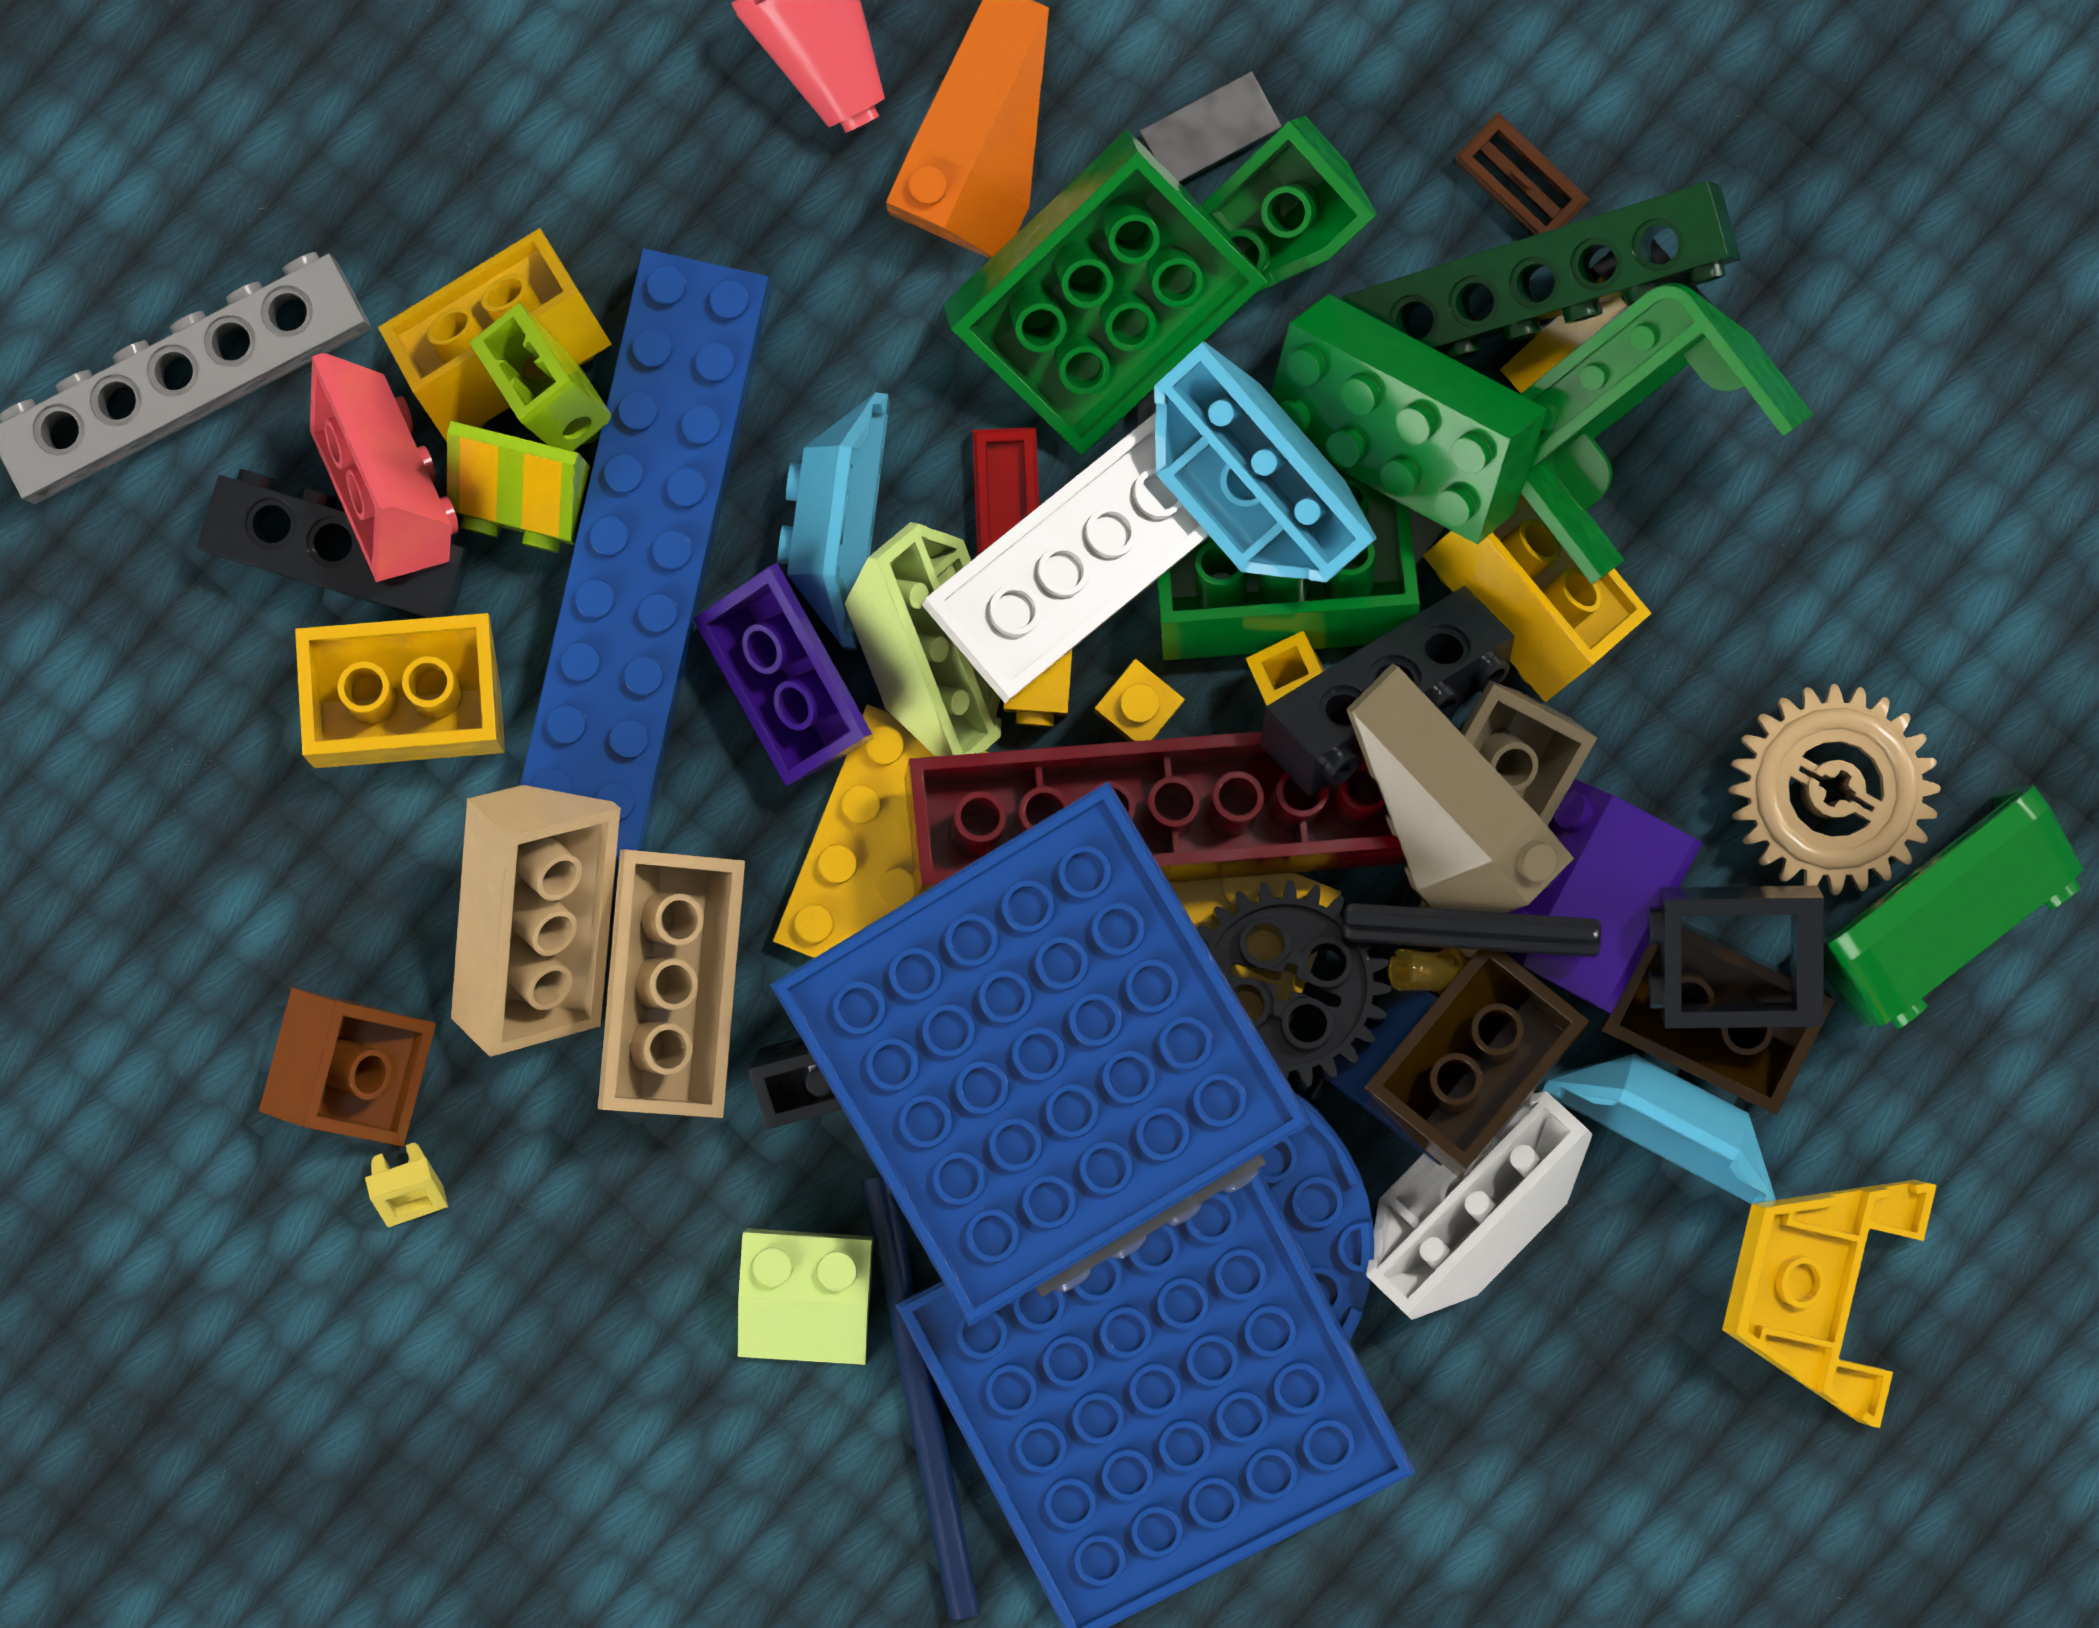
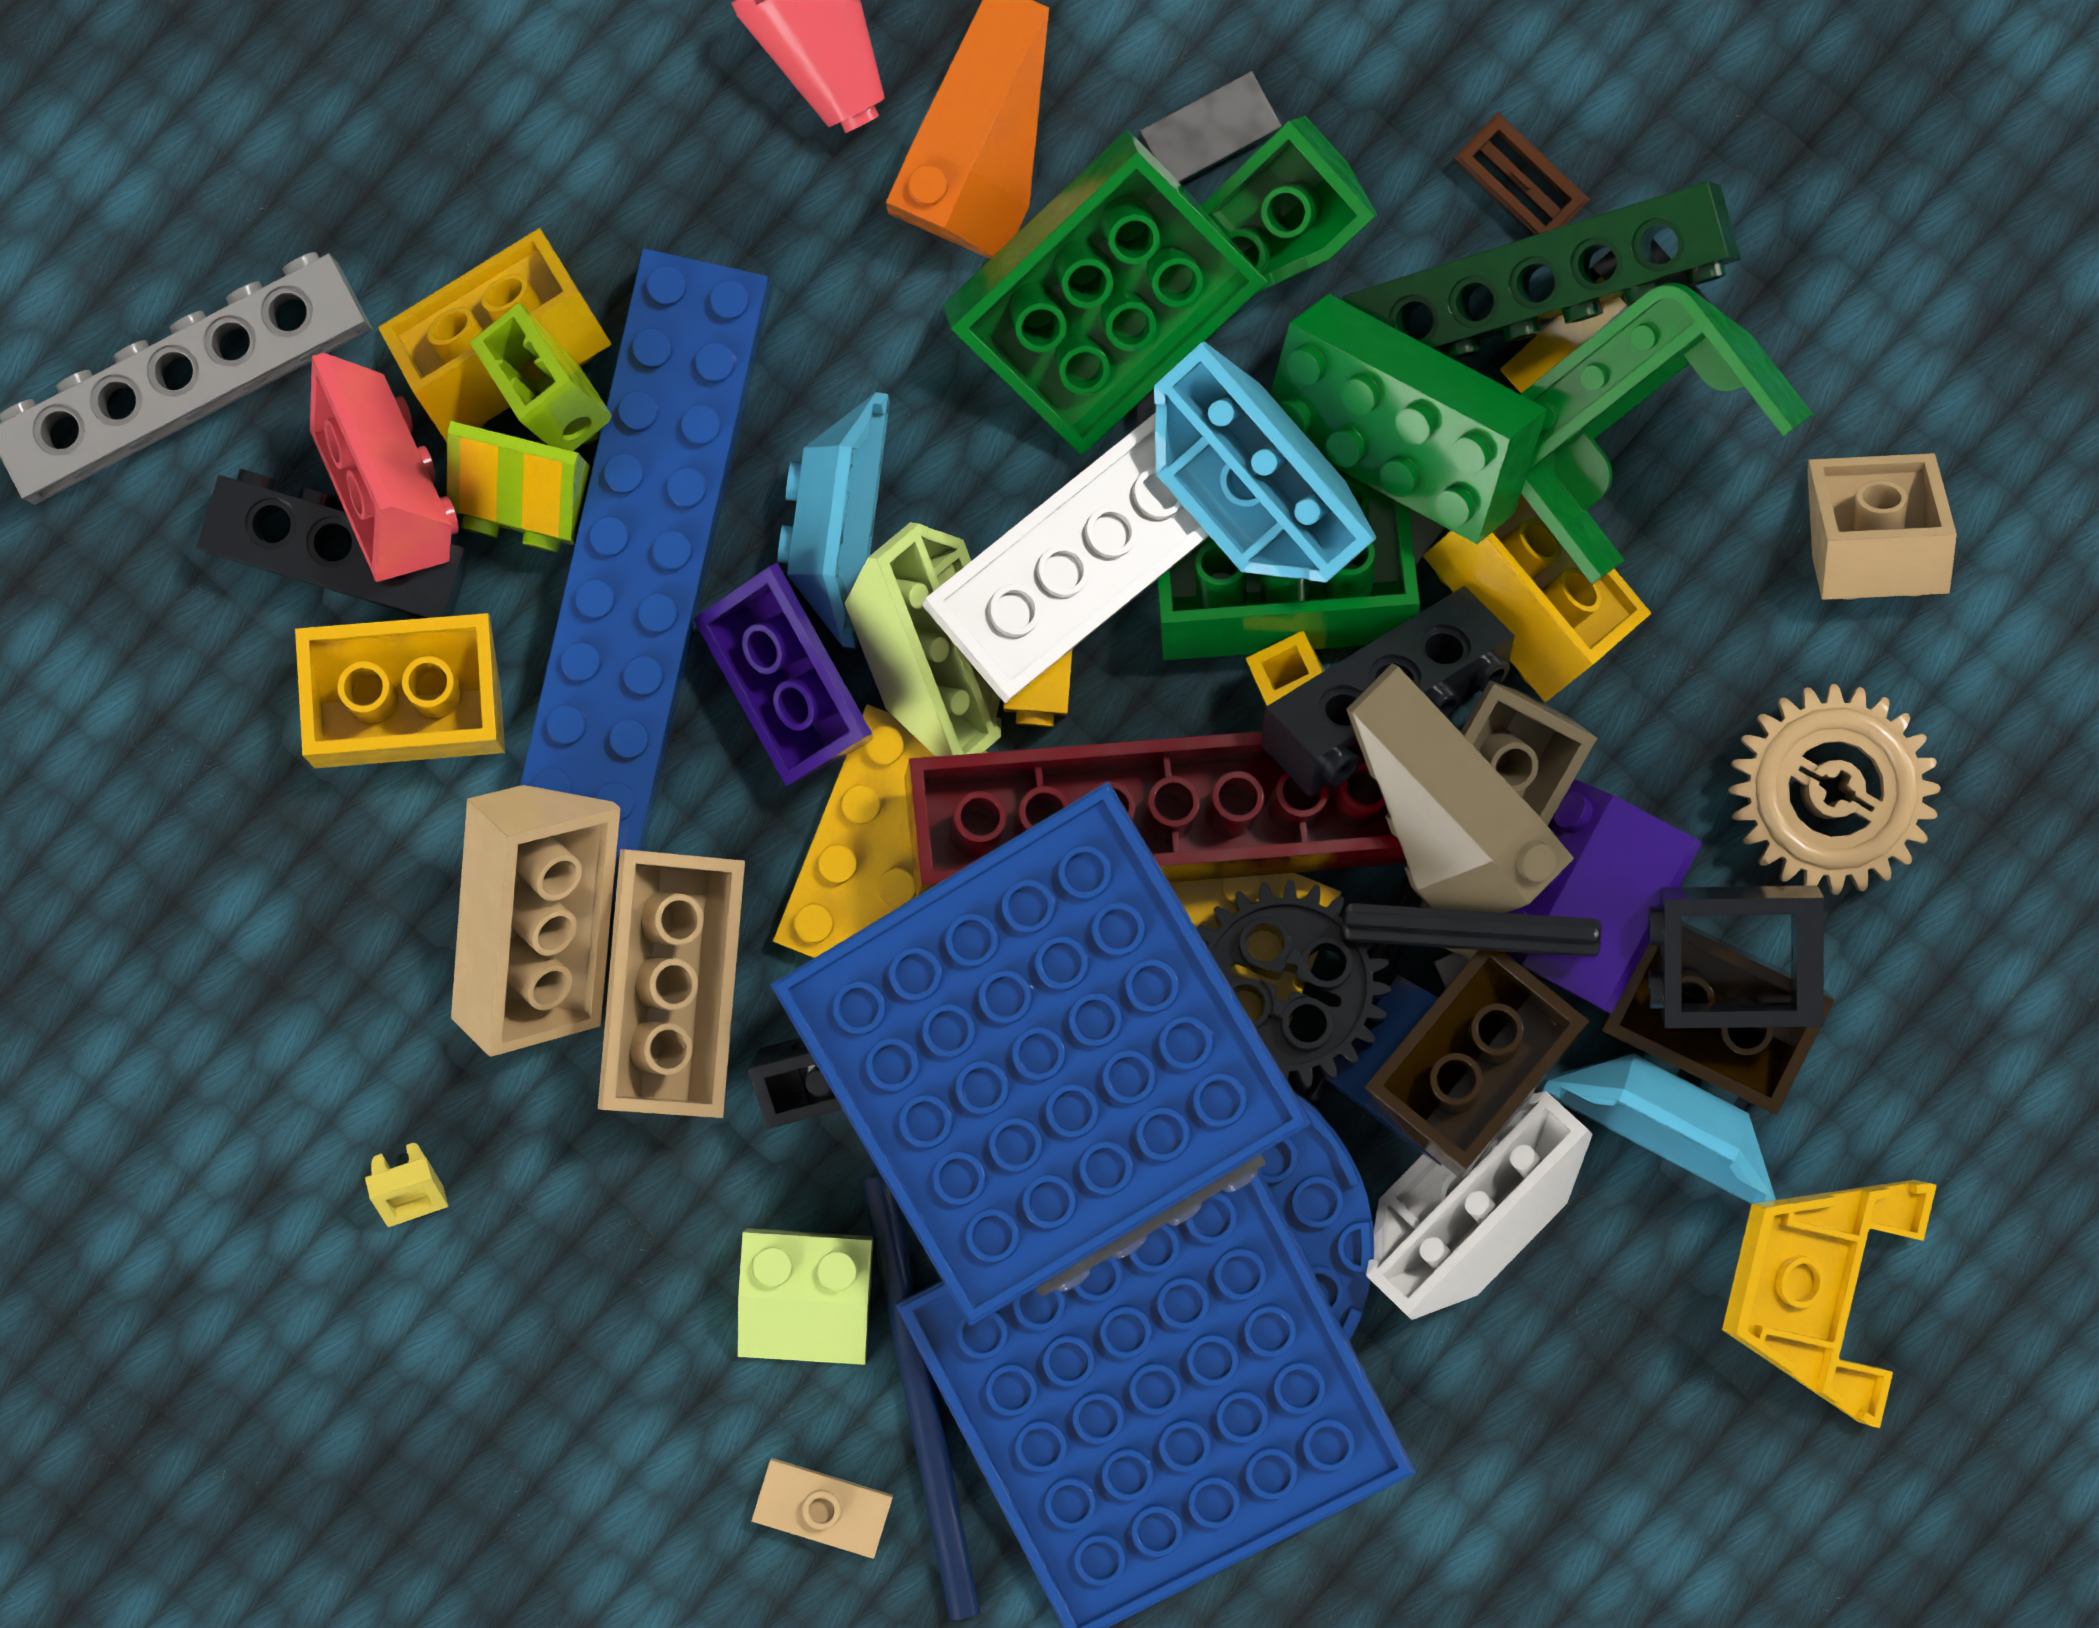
(347, 1067): dark orange slope -> none
(822, 1508): none -> tan plate
(1004, 480): red tile -> none
(1138, 704): yellow brick -> none
(1426, 970): clear yellow axle -> none
(1880, 526): none -> tan slope
(1952, 909): green windscreen -> none

